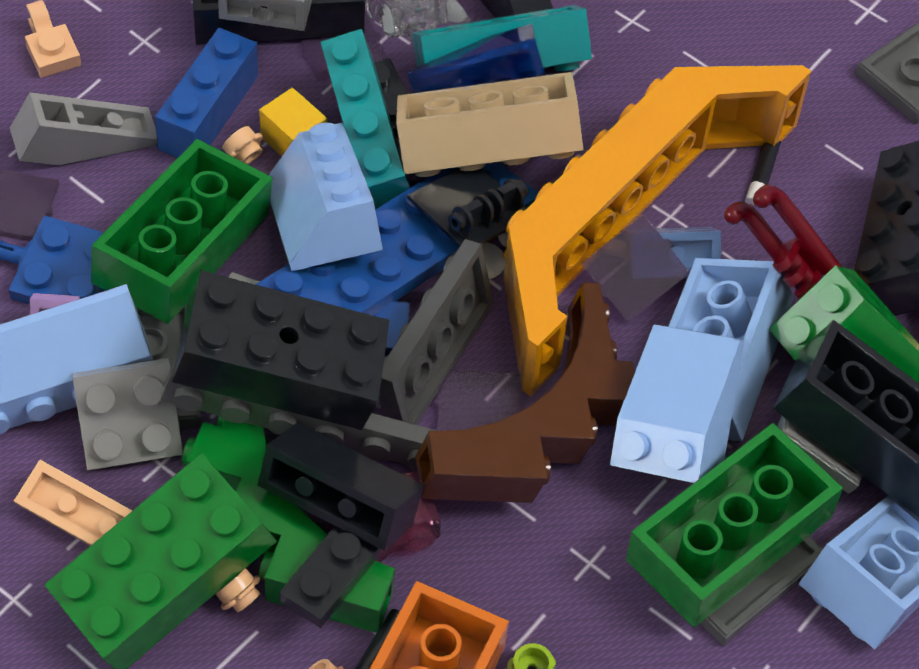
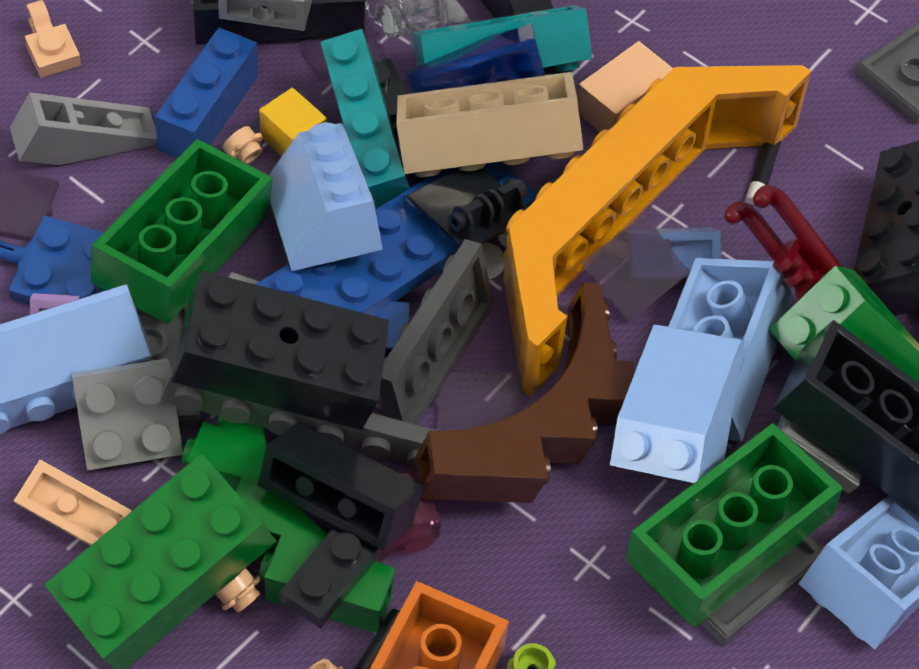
(618, 84): none -> light nougat brick

